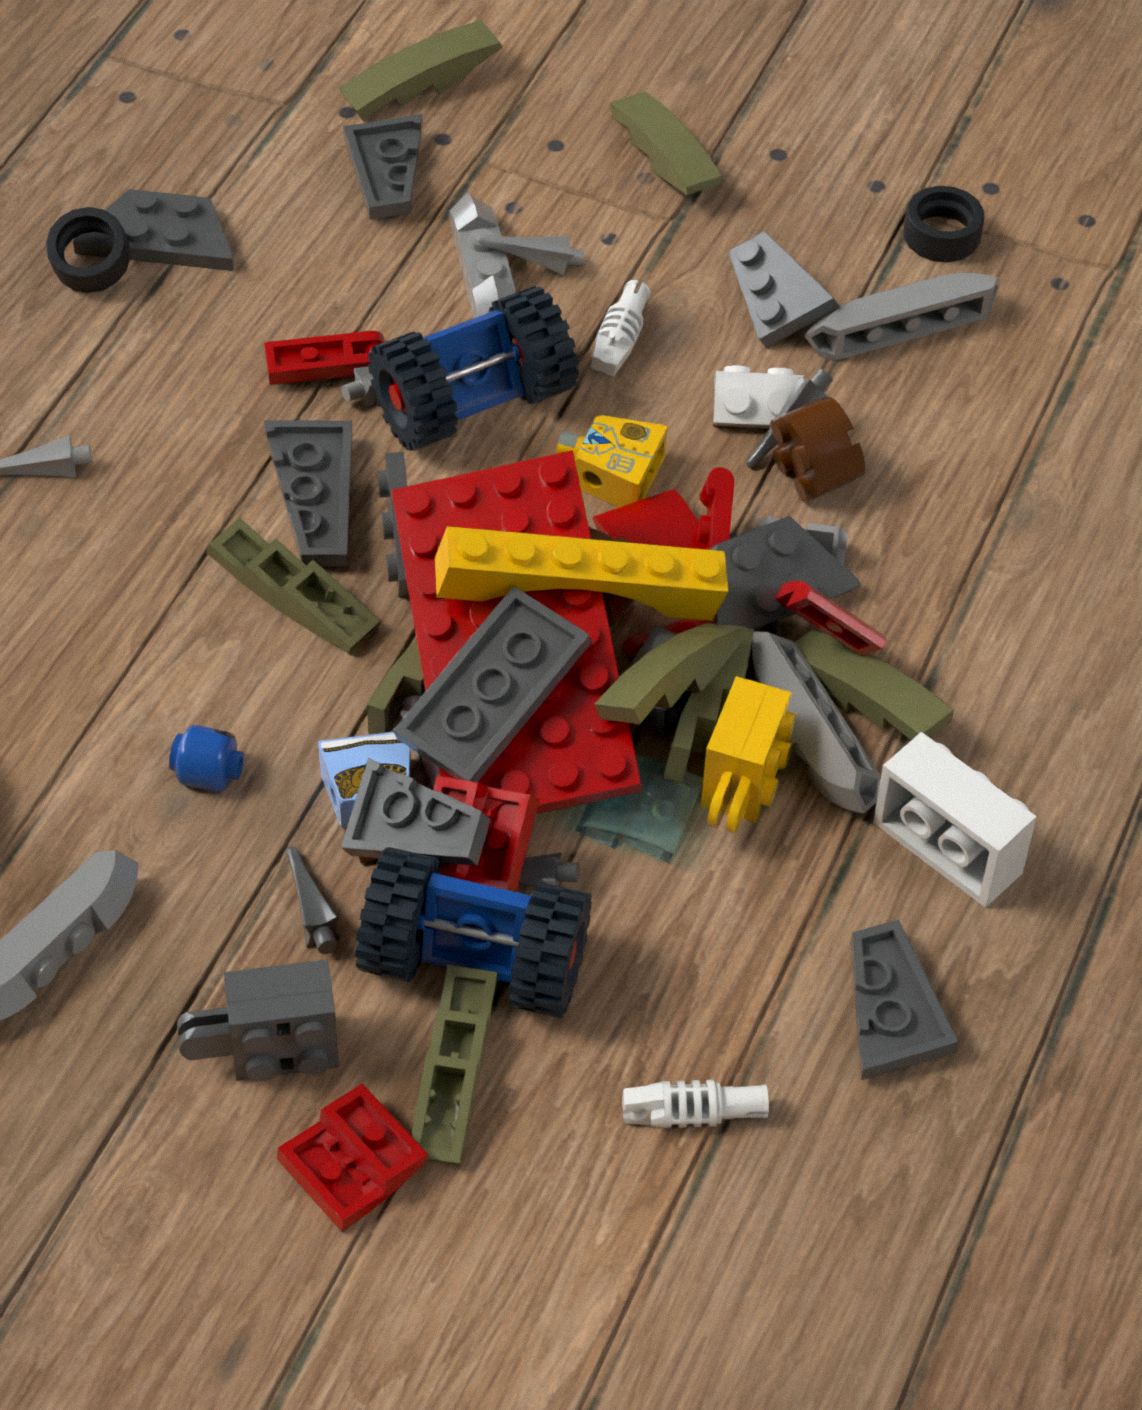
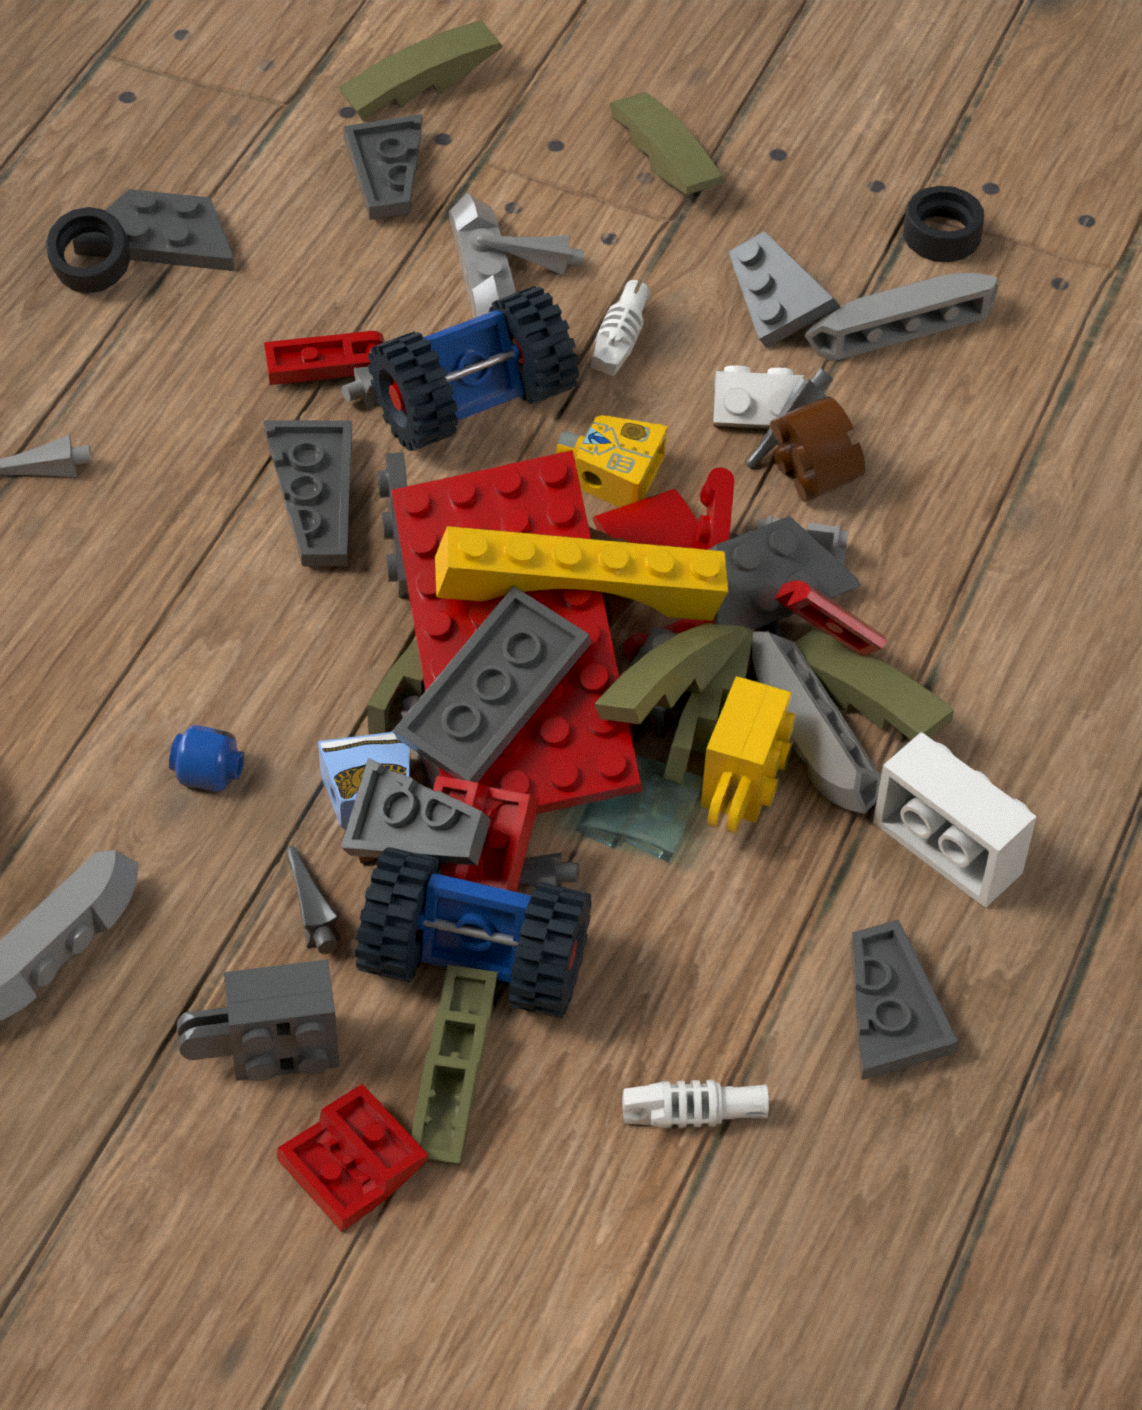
(291, 587): olive slope -> none

